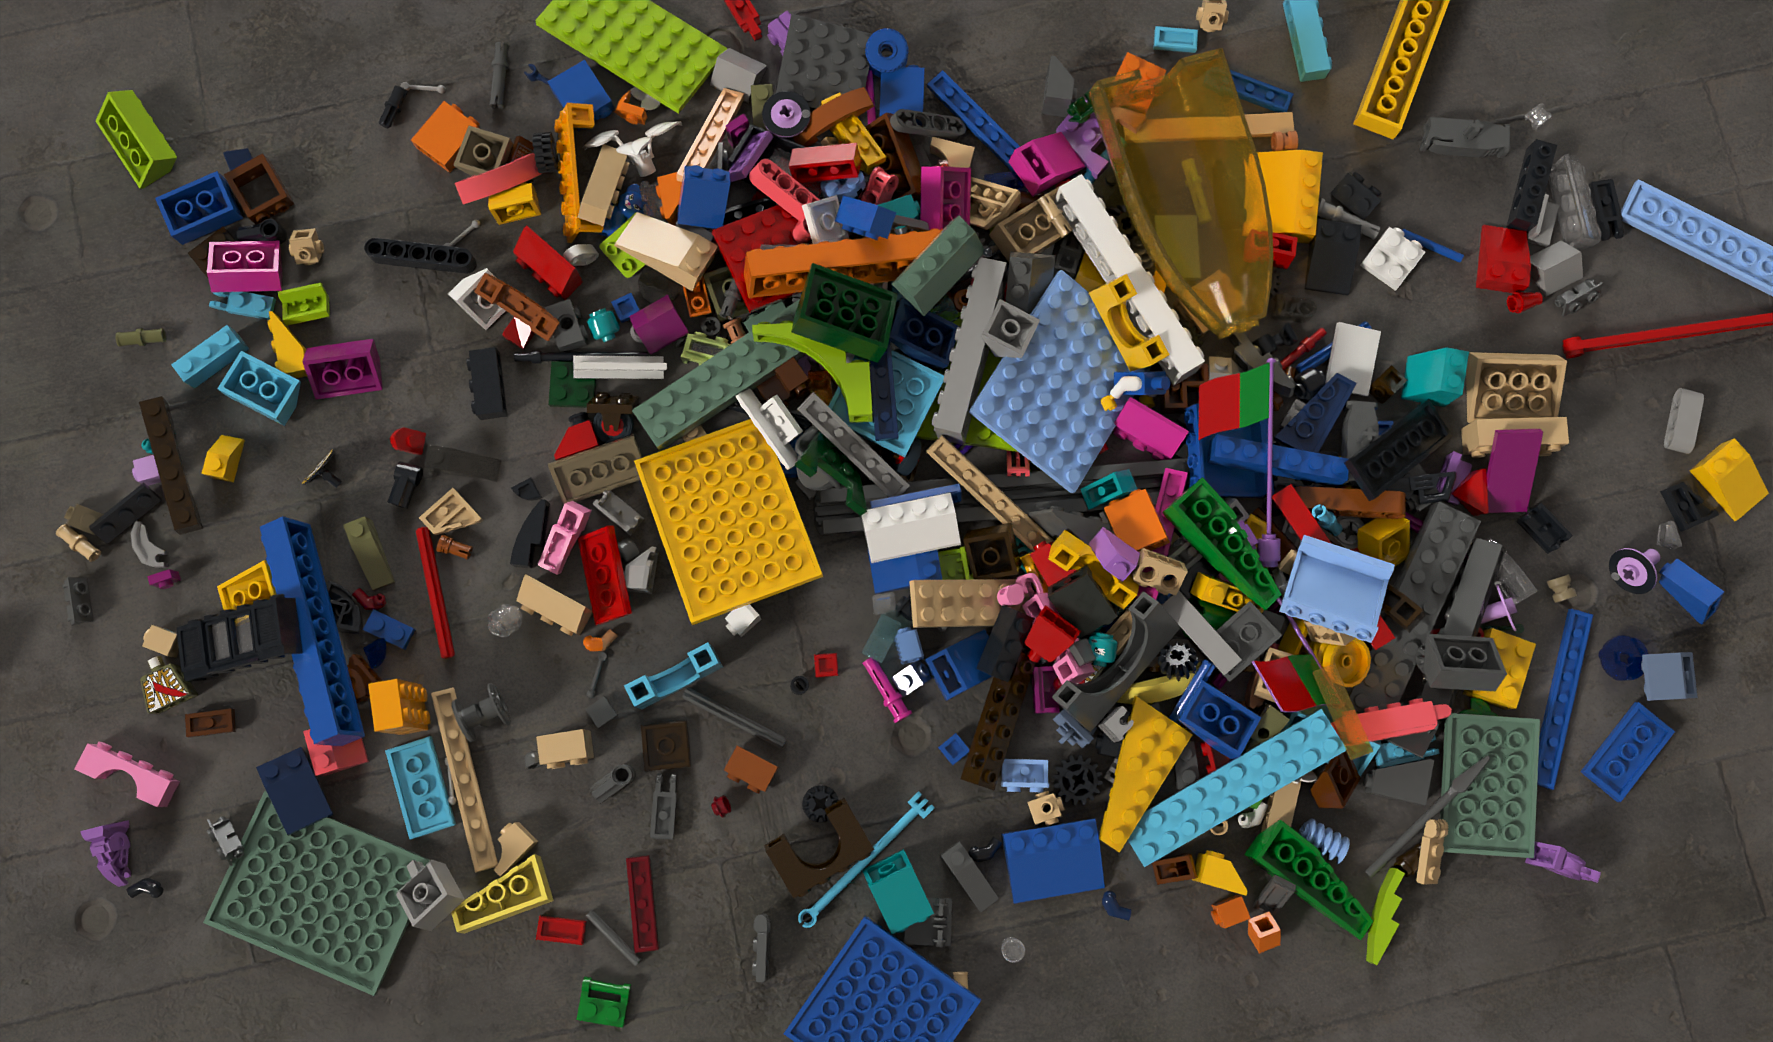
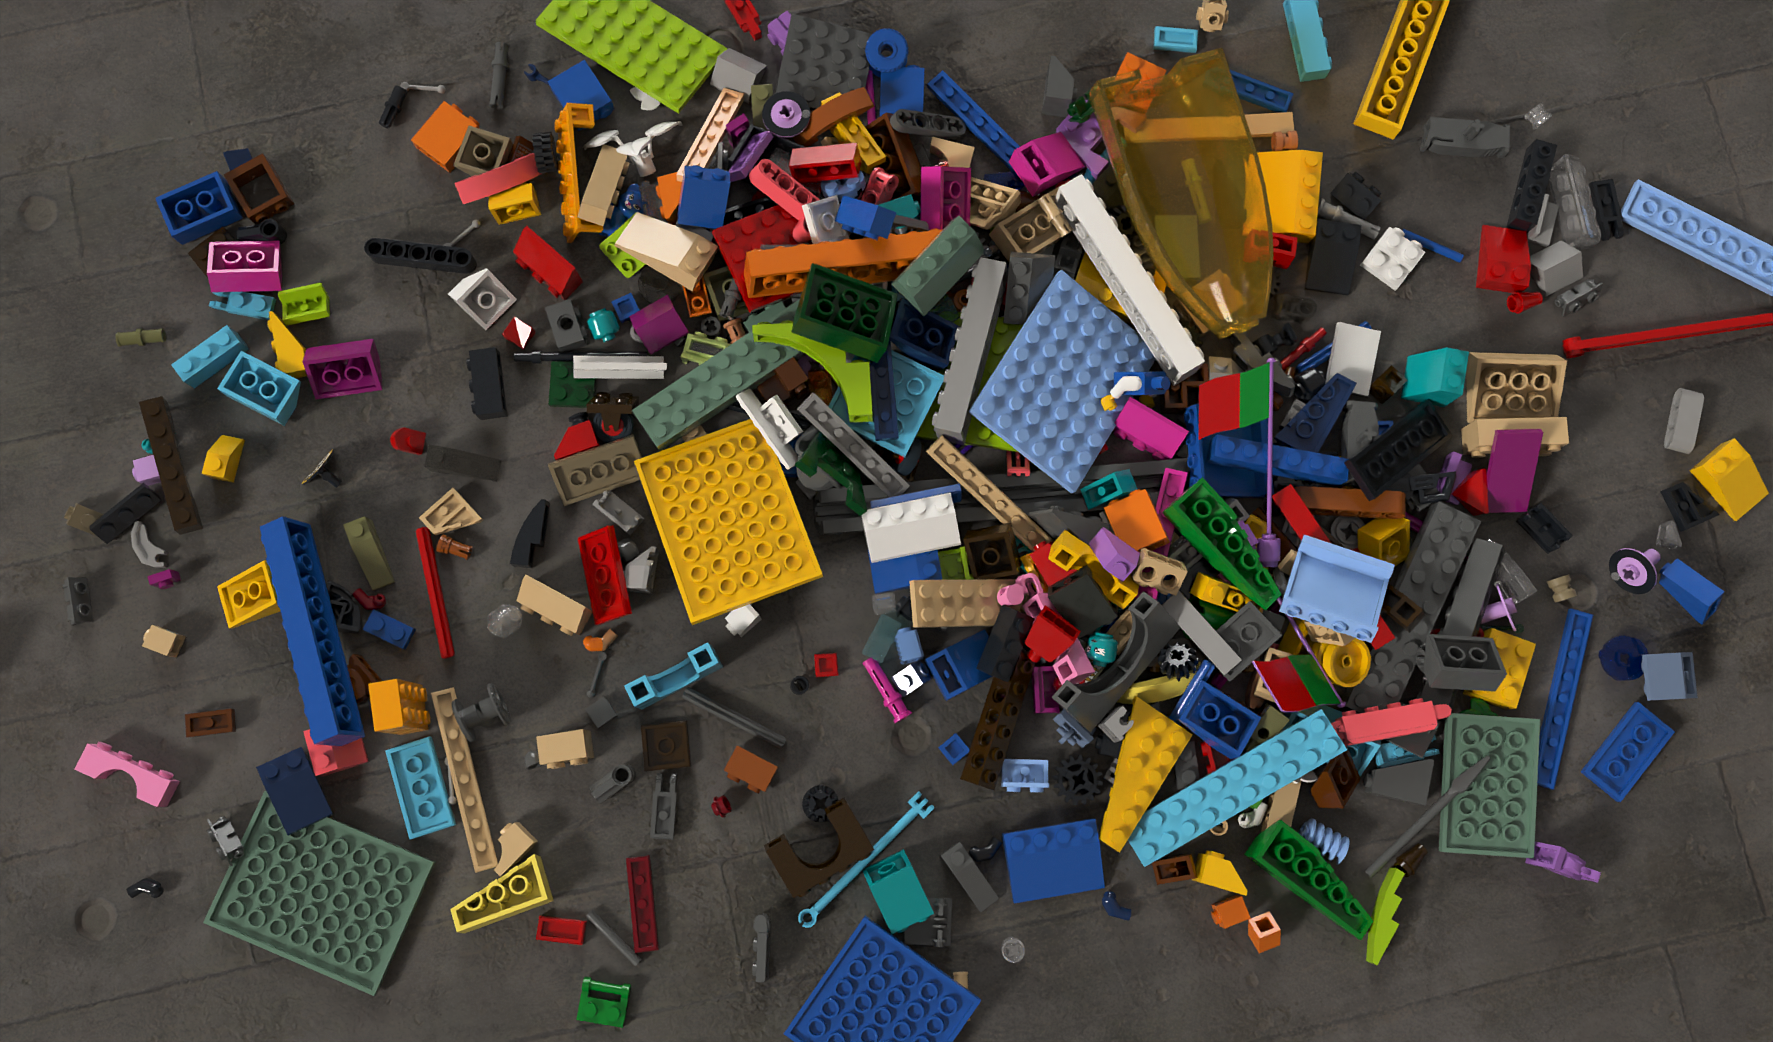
(78, 542): tan pin -> none
(111, 849): medium lavender piece -> none
(135, 137): lime slope -> none
(165, 687): torso -> none
(239, 638): black window -> none
(306, 246): tan brick -> none
(376, 652): clear blue tile -> none
(406, 478): black piece -> none
(429, 894): light grey hinge -> none
(518, 305): dark orange slope -> none
(527, 490): black tile -> none
(563, 536): bright pink slope -> none
(581, 254): white beam -> none
(631, 113): orange plate -> none
(1009, 330): light grey slope -> none
(1037, 808): tan brick -> none
(1082, 652): dark grey tile -> none
(1134, 347): yellow arch -> none
(1274, 895): dark grey tile -> none
(1327, 520): medium azure pin -> none
(1342, 712): clear yellow plate -> none
(1431, 851): tan hinge -> none

